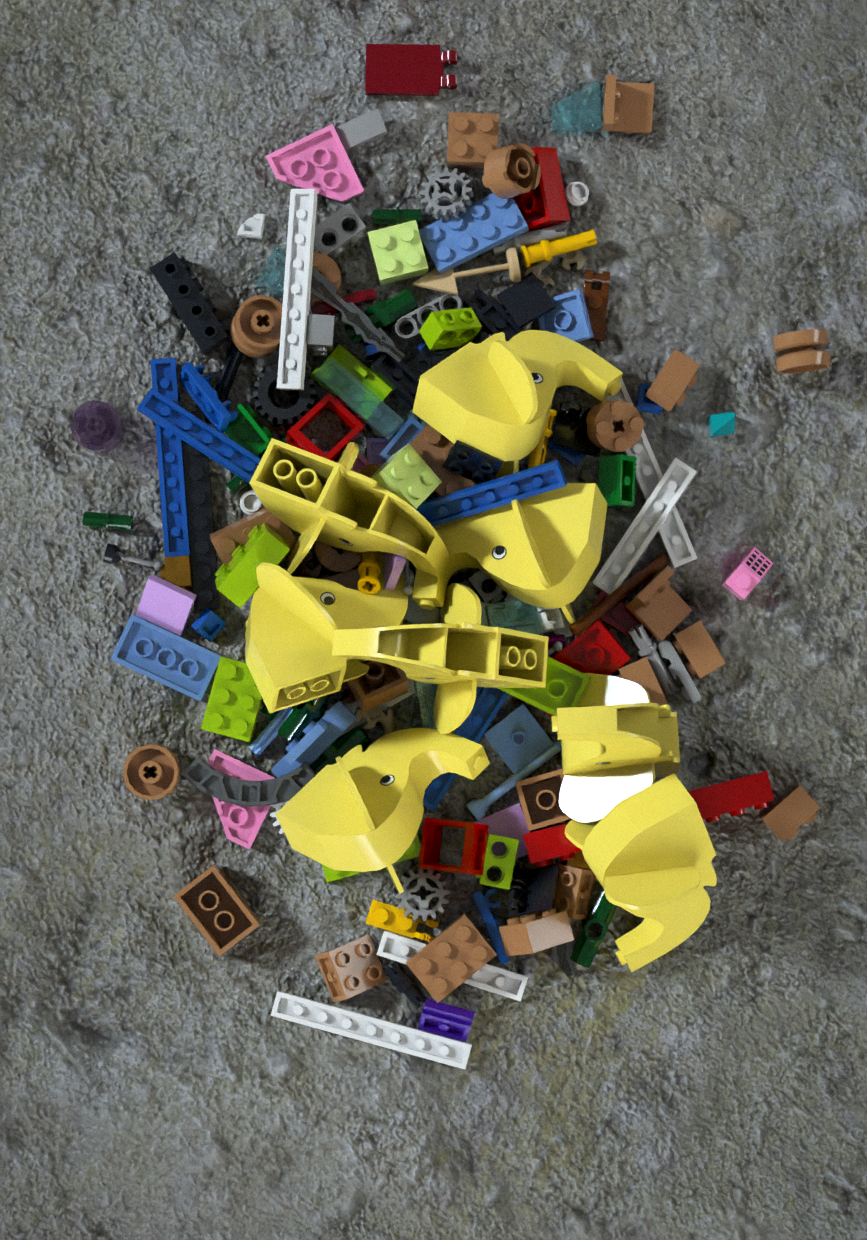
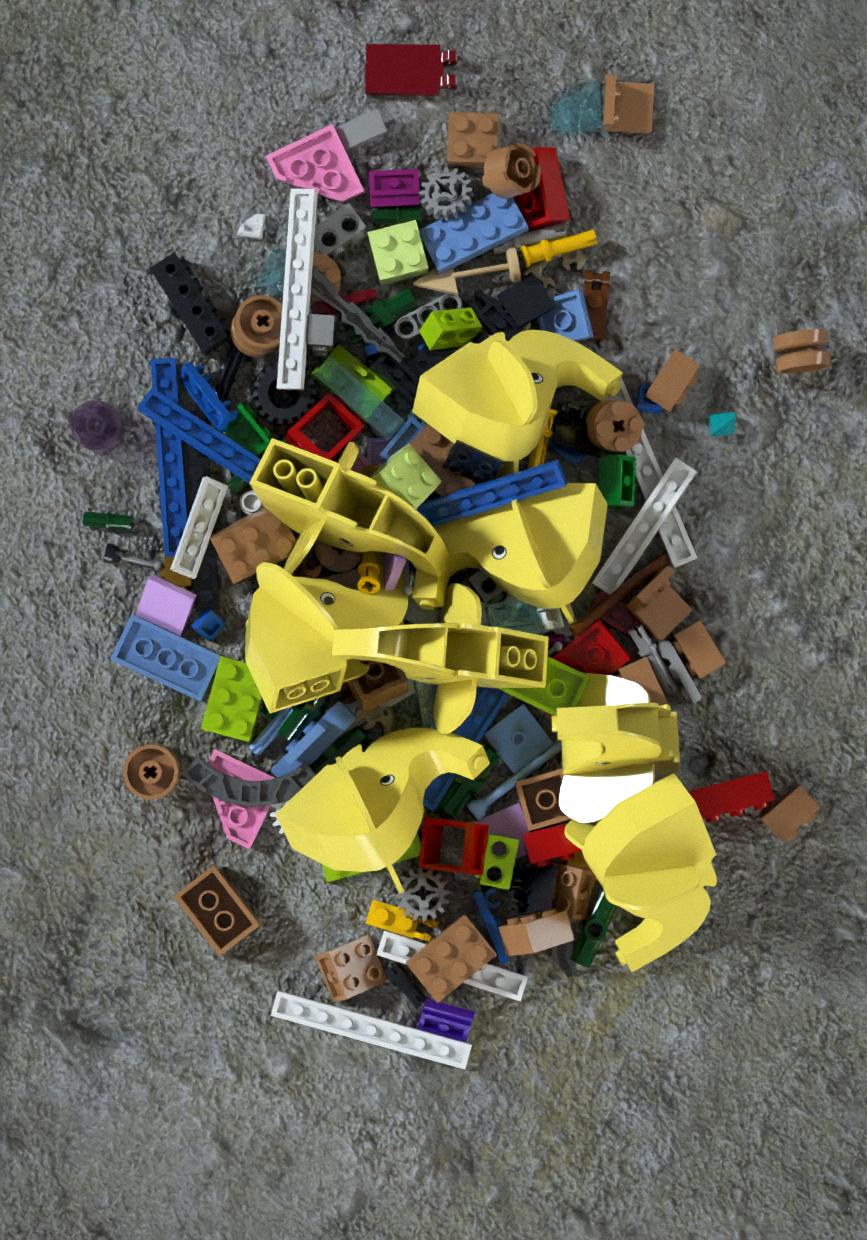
(199, 527): none -> white plate
(239, 577): lime brick -> none
(394, 188): none -> magenta plate
(466, 788): none -> dark green piece
(577, 193): white plate -> none
(748, 574): bright pink slope -> none

